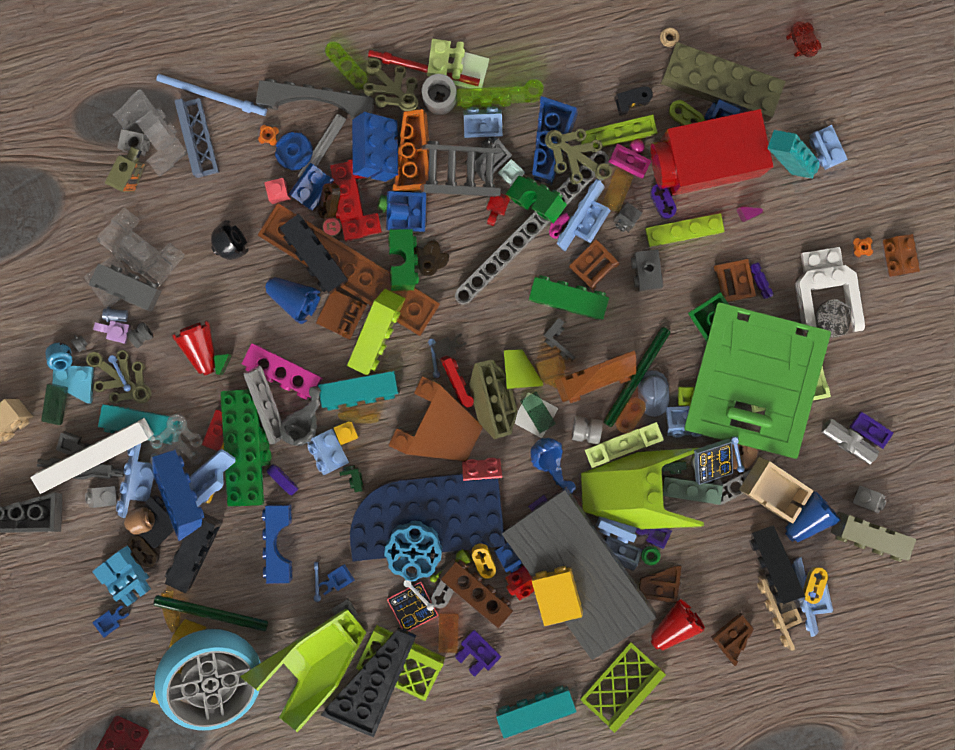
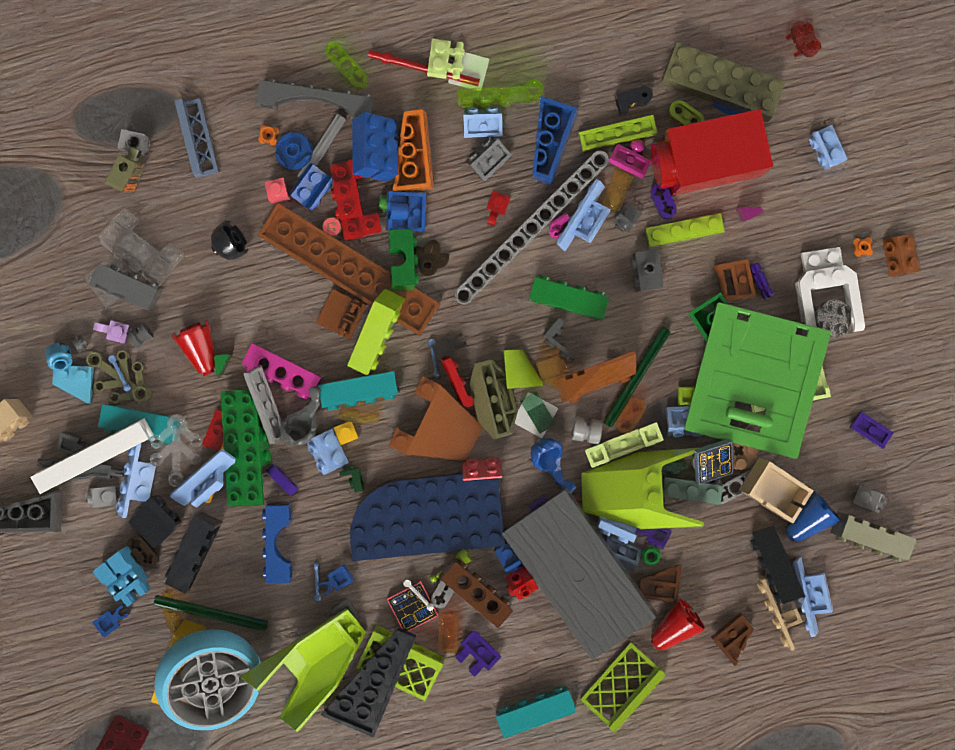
(54, 404): clear green plate -> none
(114, 315): sand blue pin -> none
(139, 520): medium nougat head -> none
(152, 122): clear bracket -> none
(177, 493): blue slope -> none
(246, 106): light blue bar -> none
(293, 297): blue cone -> none
(314, 254): black wedge -> none
(329, 201): dark brown beam -> none
(406, 101): olive plant -> none
(424, 567): dark azure connector -> none
(439, 84): light grey piece -> none
(451, 186): dark grey fence -> none
(479, 562): yellow beam -> none
(511, 172): light aqua plate -> none
(547, 203): green arch -> none
(557, 595): yellow brick -> none
(575, 154): olive plant -> none
(589, 260): dark orange plate -> none
(654, 392): sand blue piece -> none
(669, 31): tan plate -> none
(720, 110): blue bracket -> none
(734, 439): medium blue hinge -> none
(793, 154): teal brick -> none
(819, 586): yellow beam -> none
(850, 441): light grey piece -> none

